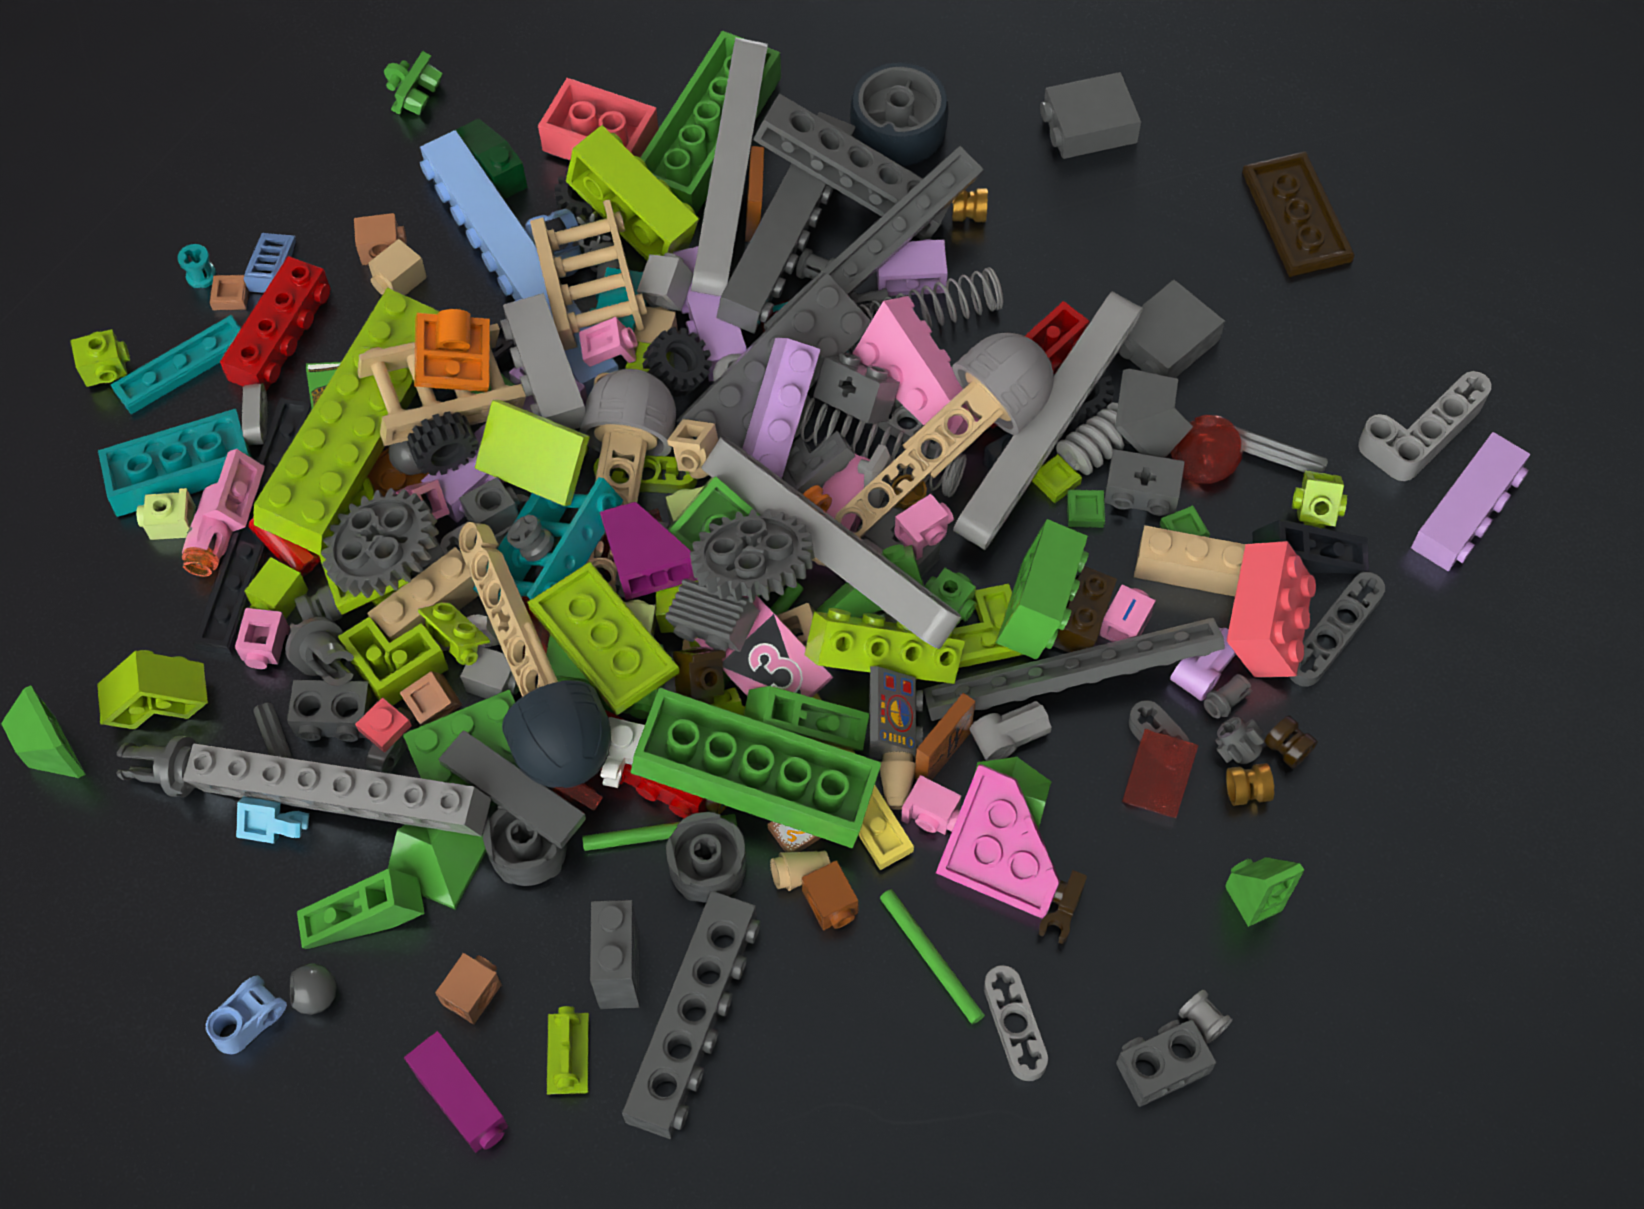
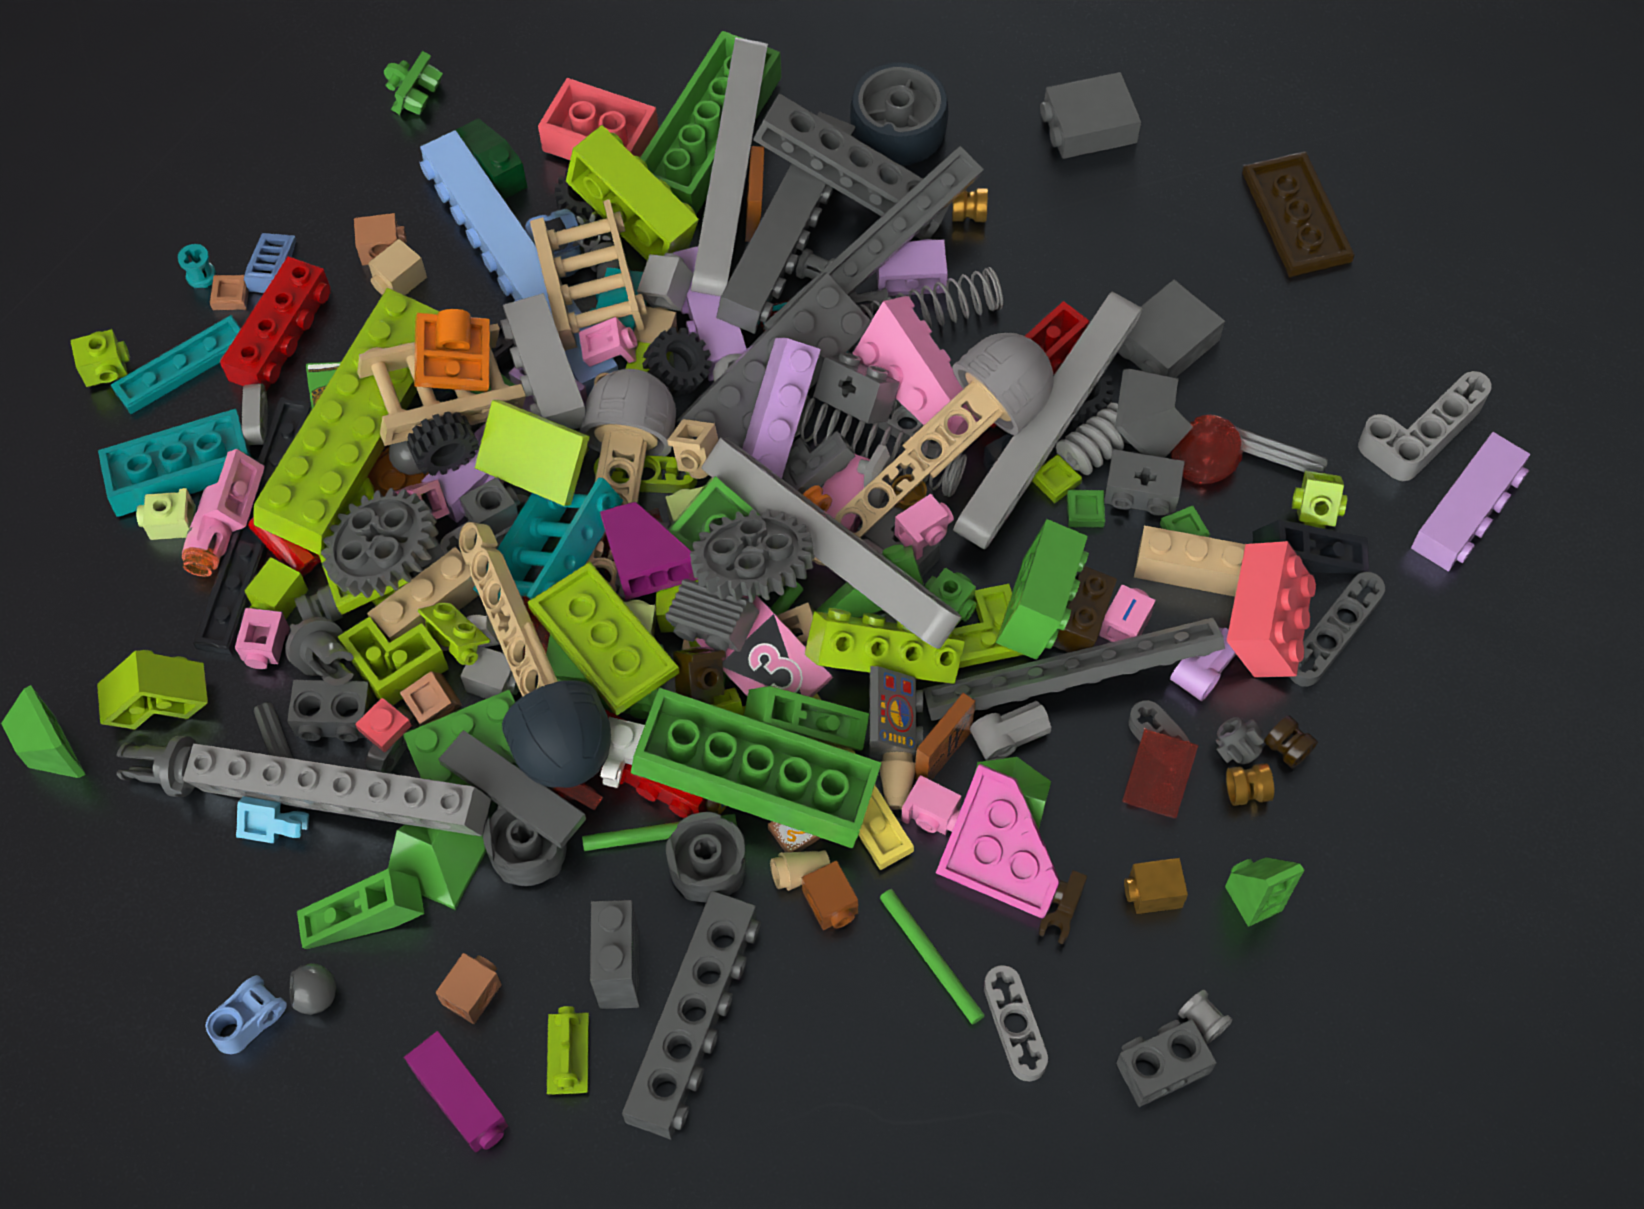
(530, 538): dark grey wheel -> none
(1156, 886): none -> pearl gold brick
(1221, 701): dark grey pin -> none

